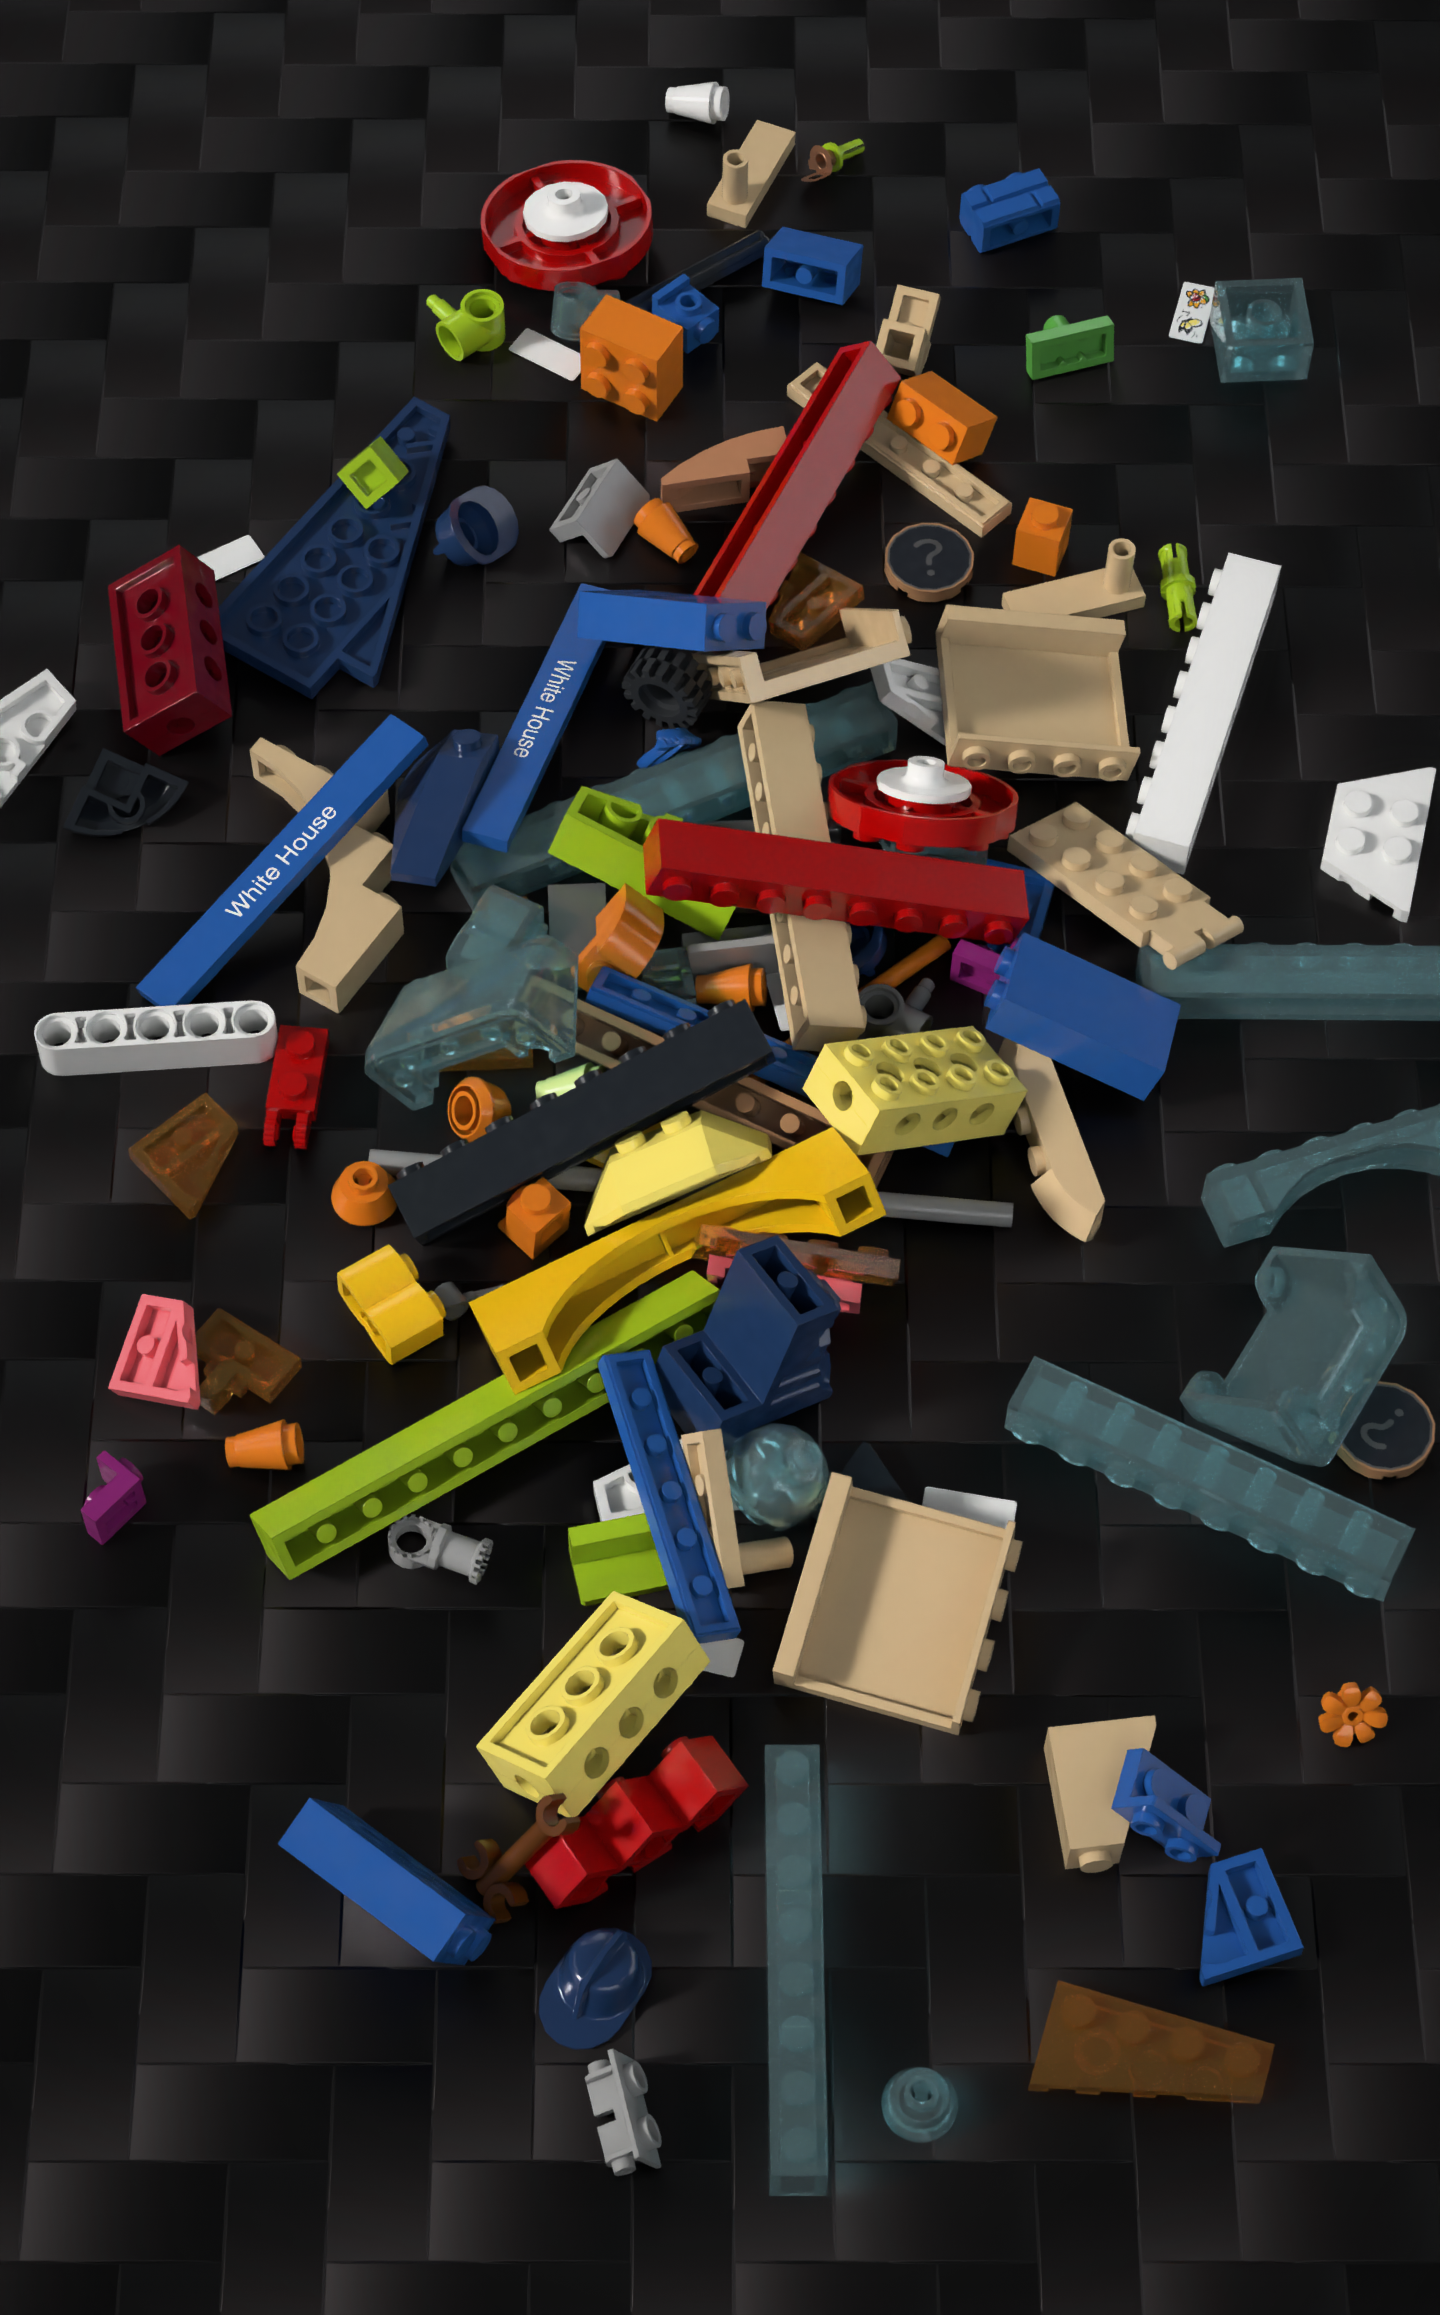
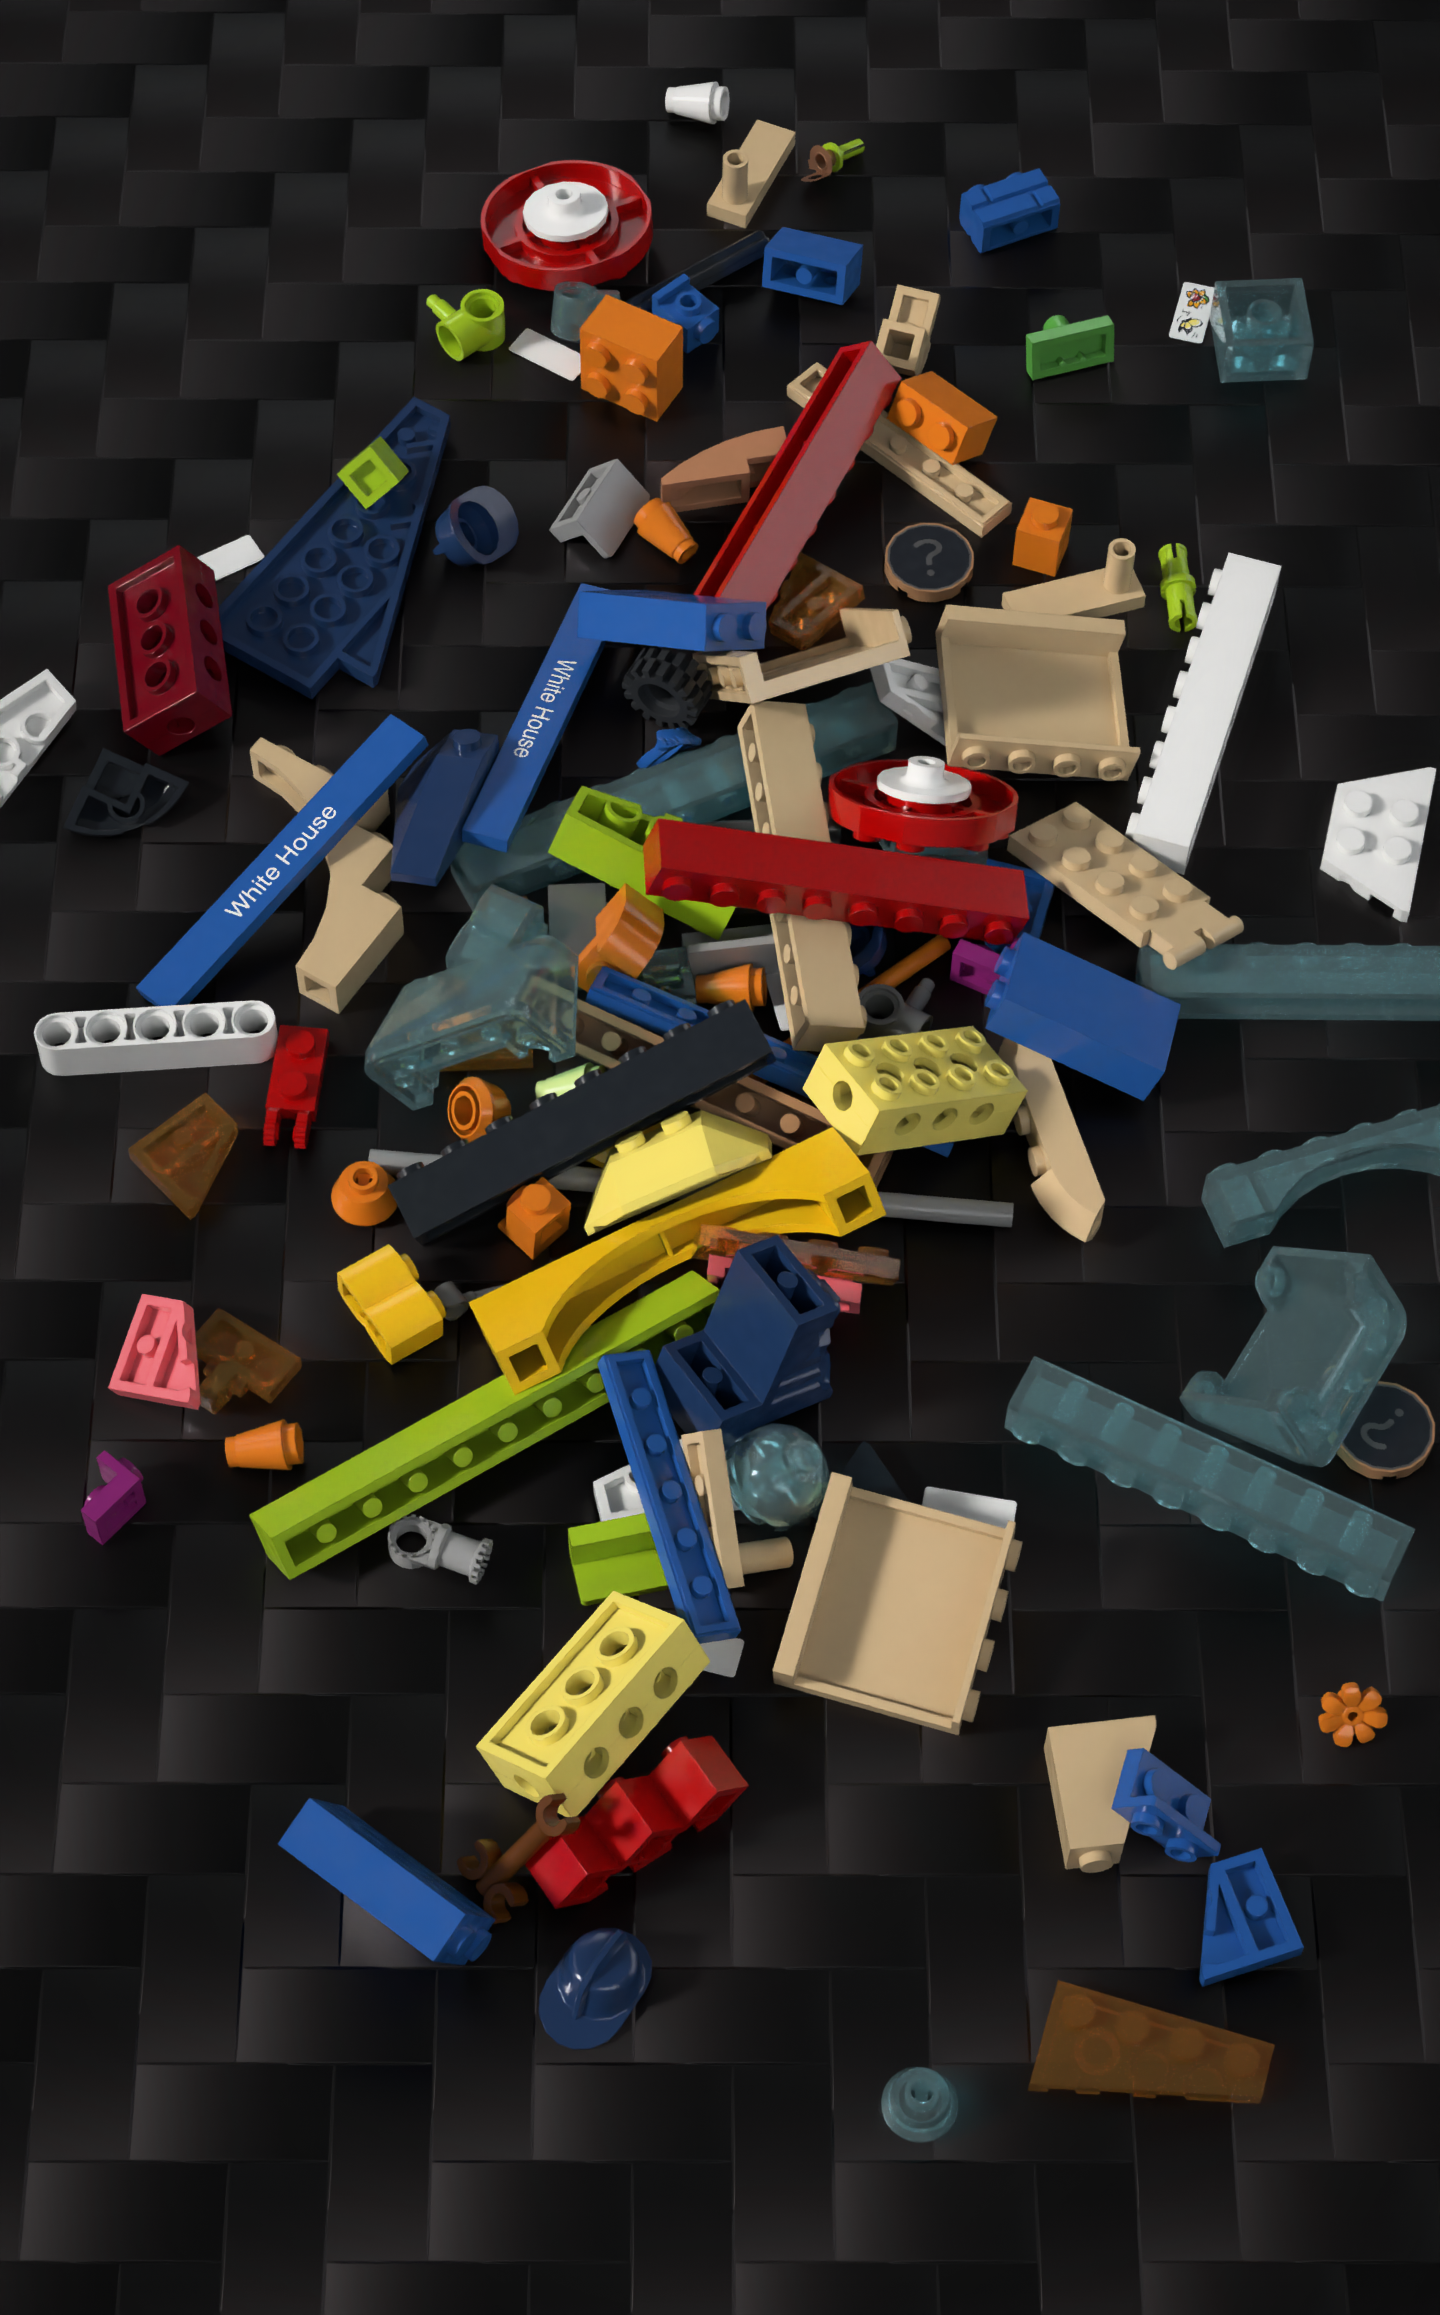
(620, 2091): light grey hinge -> none
(795, 1972): clear light blue brick -> none

